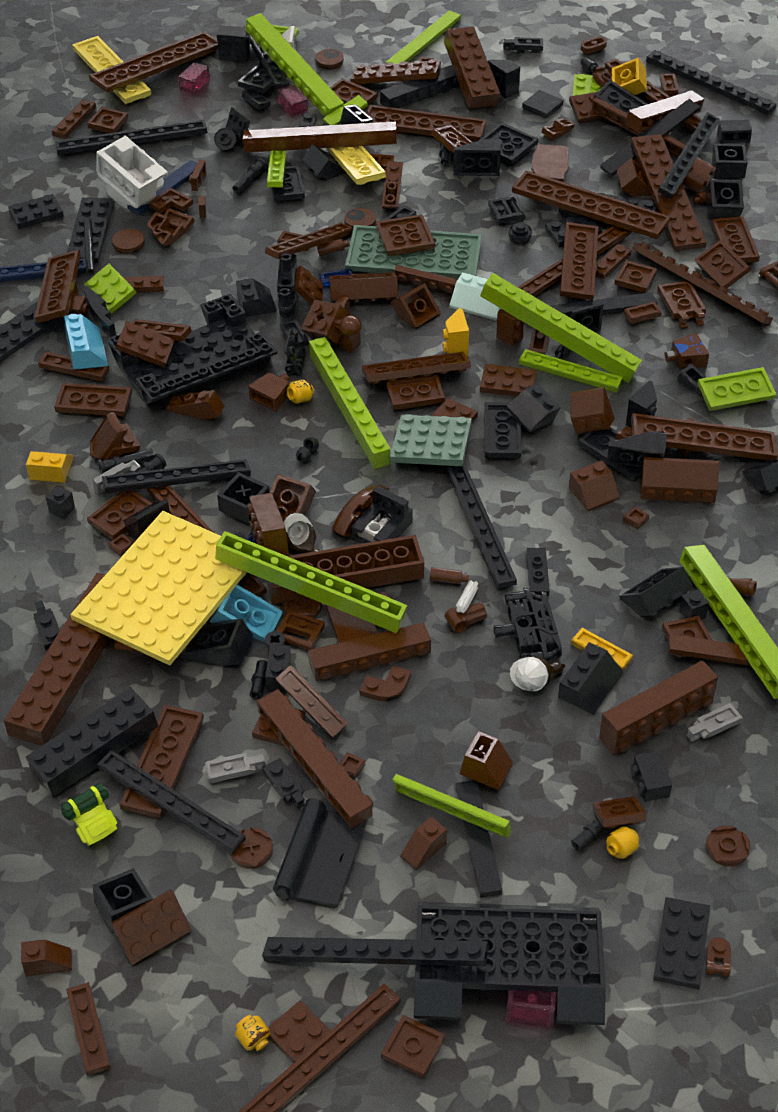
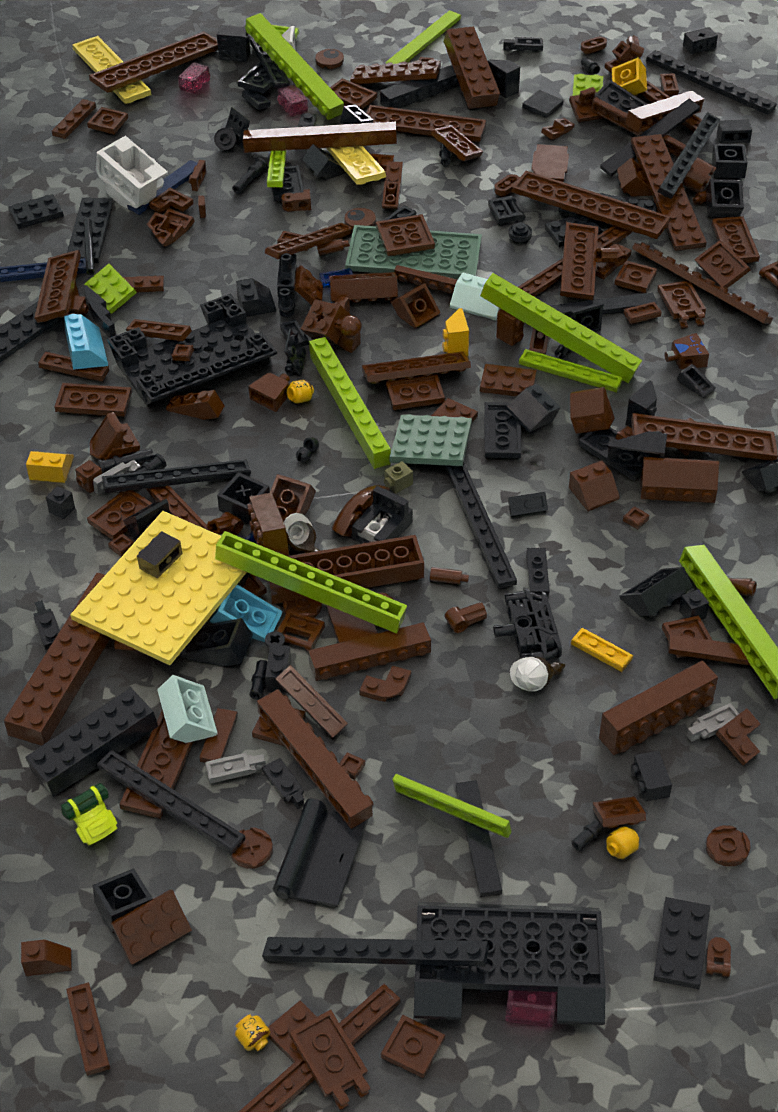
(86, 474): none -> reddish brown brick
(128, 240): reddish brown tile -> none
(136, 136): black plate -> none
(145, 344): reddish brown plate -> none
(159, 554): none -> black brick
(182, 352): none -> reddish brown tile
(186, 710): none -> light aqua slope
(216, 746): none -> reddish brown tile
(227, 523): none -> reddish brown piece
(296, 201): none -> reddish brown leg
(331, 1058): none -> reddish brown tile
(334, 117): lime tile -> none
(398, 477): none -> olive brick
(424, 843): reddish brown slope -> none
(467, 596): white axle -> none
(478, 158): black slope -> none
(486, 761): reddish brown slope -> none
(505, 185): none -> reddish brown plate
(513, 142): black plate -> none
(527, 503): none -> black plate
(586, 96): none -> reddish brown tile
(590, 679): black slope -> none
(602, 76): reddish brown tile -> none
(612, 254): none -> reddish brown piece
(622, 52): none -> reddish brown leg
(637, 50): none -> reddish brown piece
(700, 40): none -> black brick
(735, 736): none -> reddish brown plate
(736, 389): lime plate -> none

